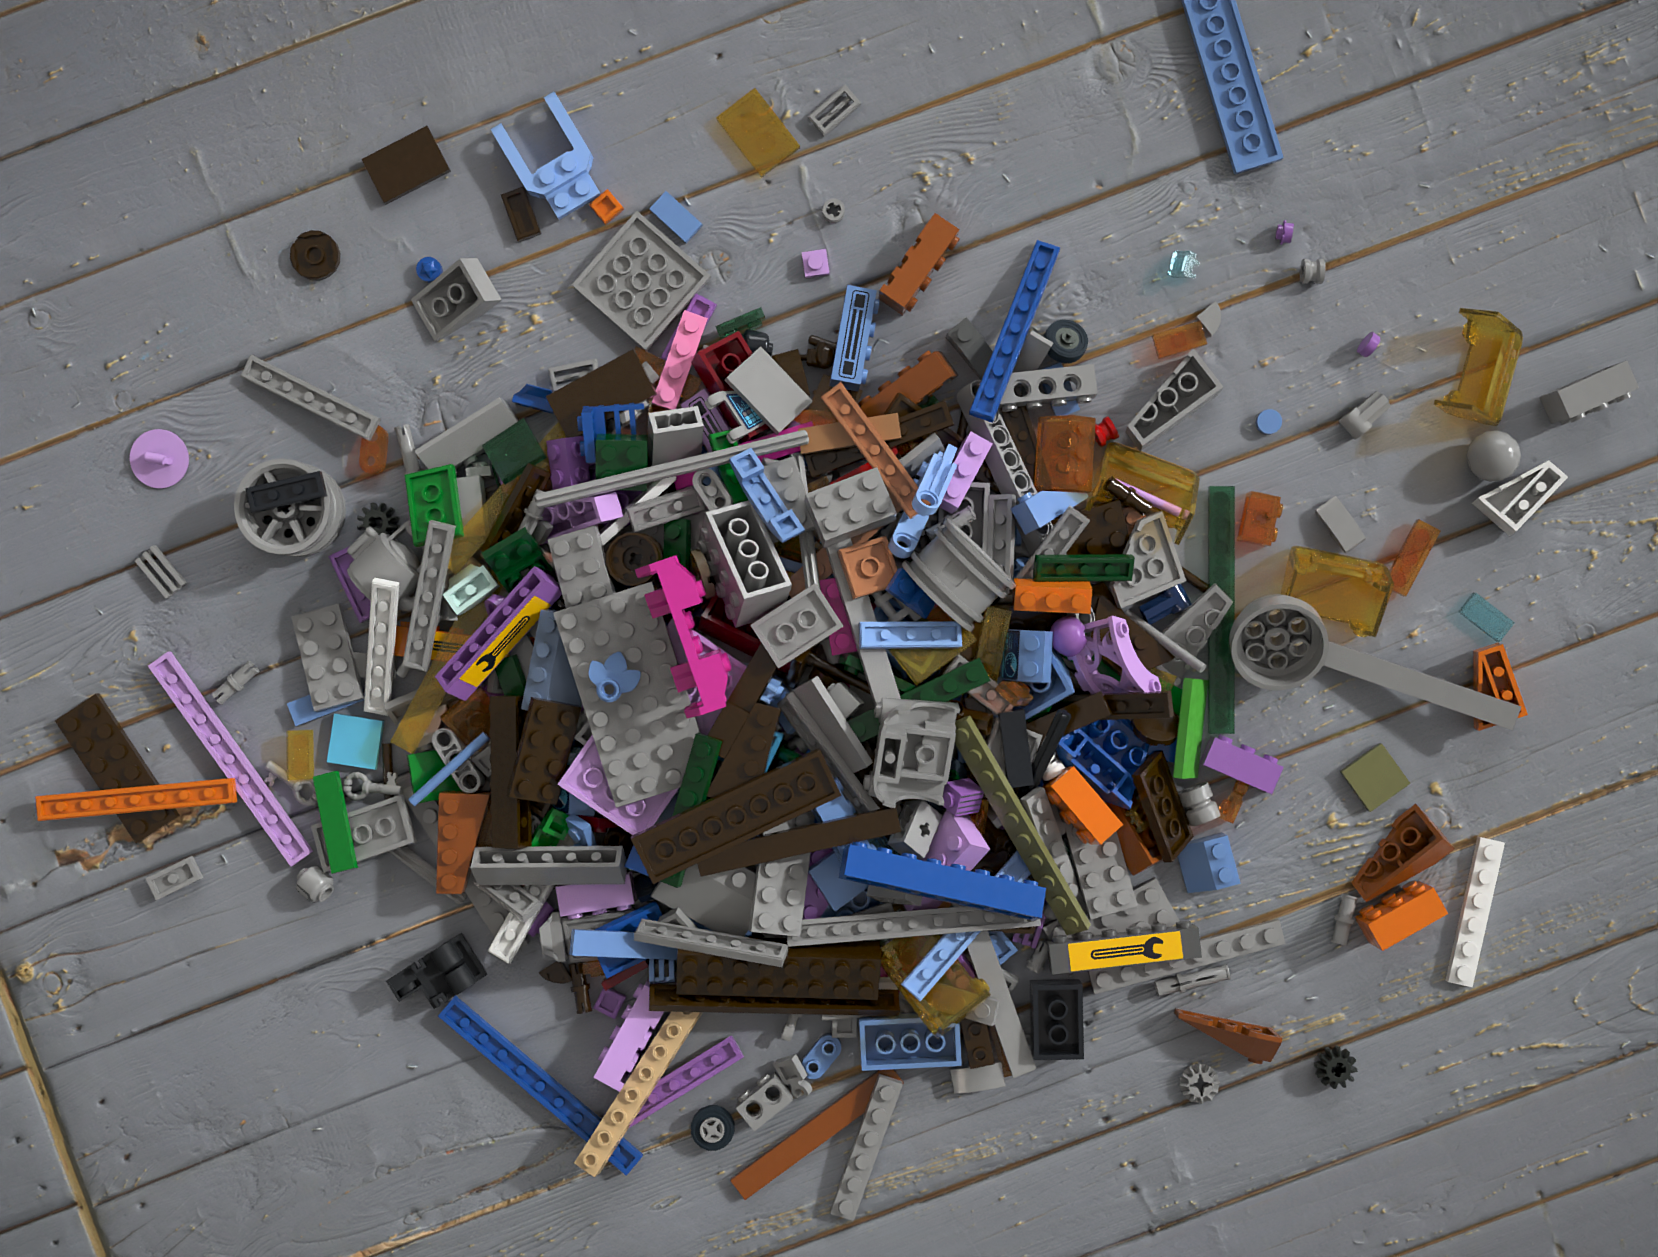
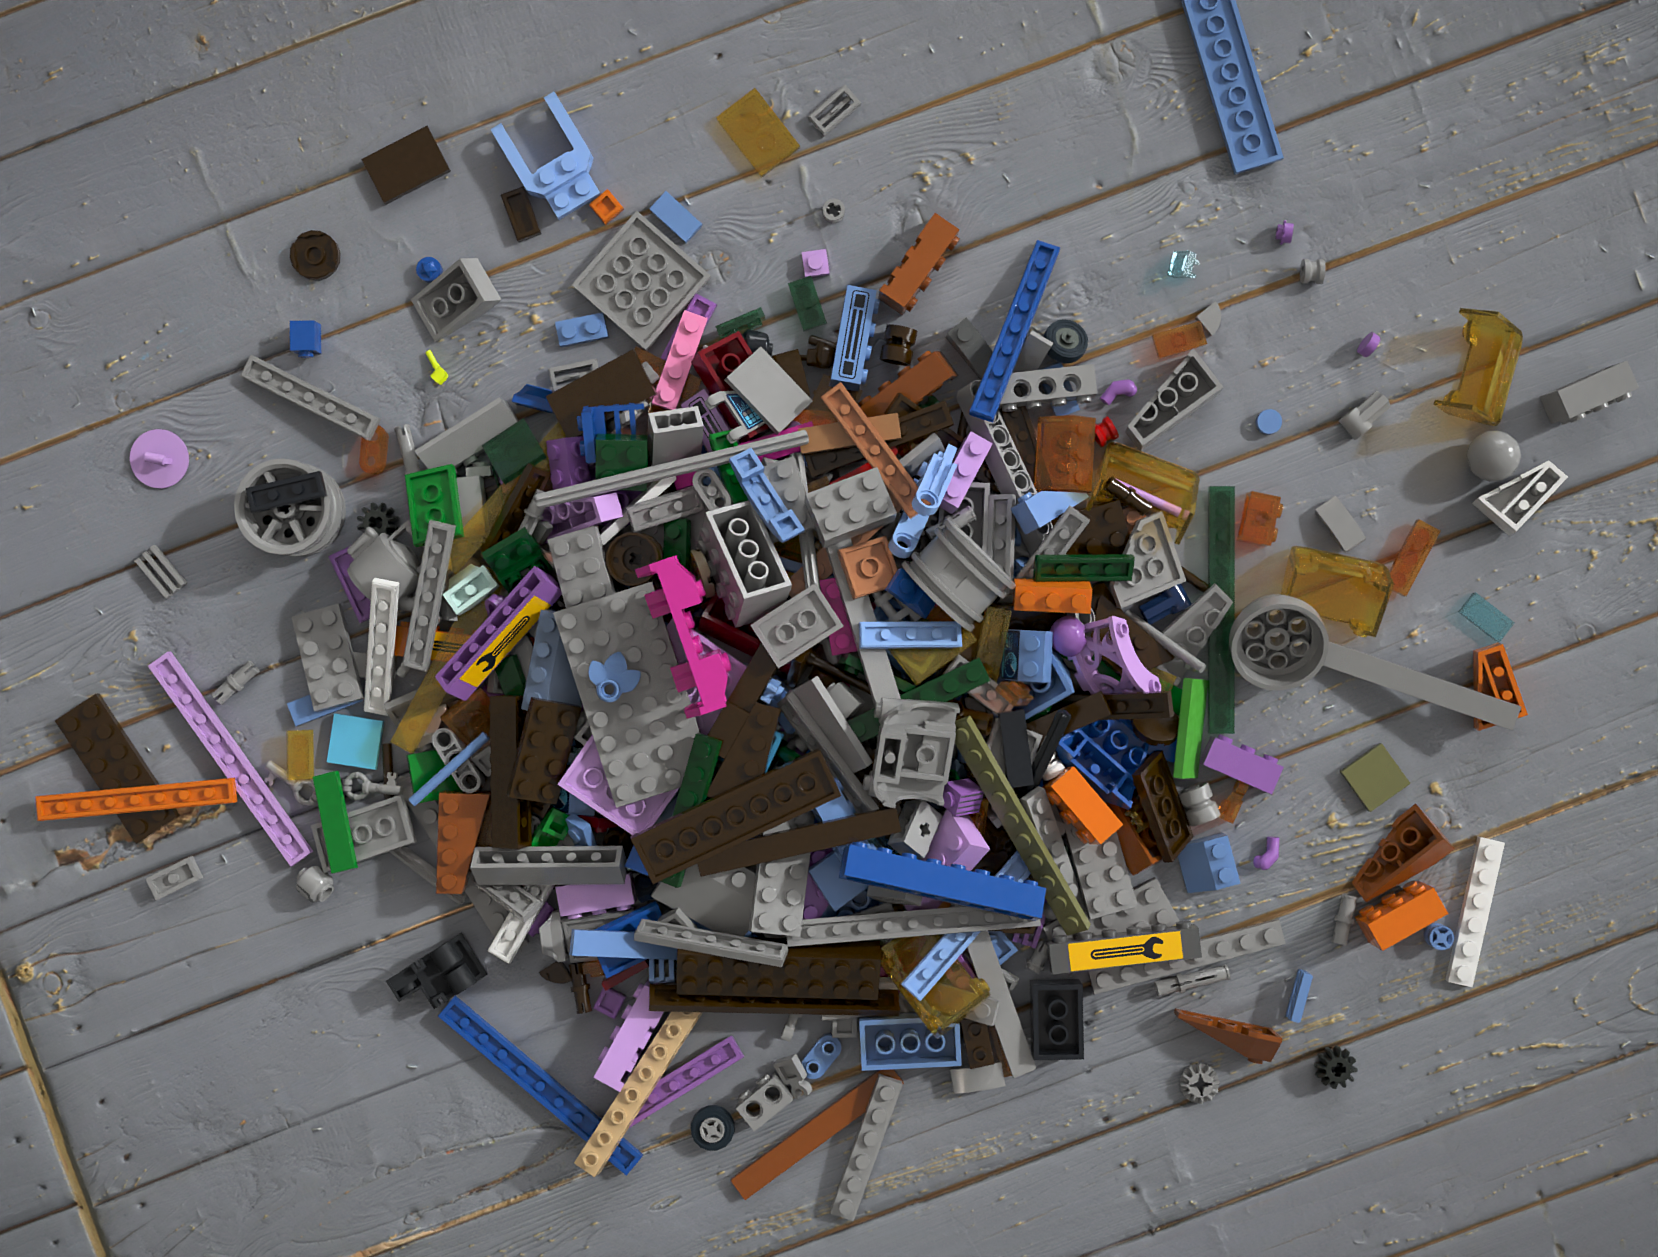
(305, 338): none -> blue brick
(439, 374): none -> neon yellow hand
(581, 329): none -> medium blue plate
(807, 303): none -> clear green plate
(895, 353): none -> dark brown wheel
(1117, 388): none -> medium lavender arm
(1270, 856): none -> medium lavender arm
(1299, 996): none -> medium blue tile
(1443, 940): none -> medium blue wheel

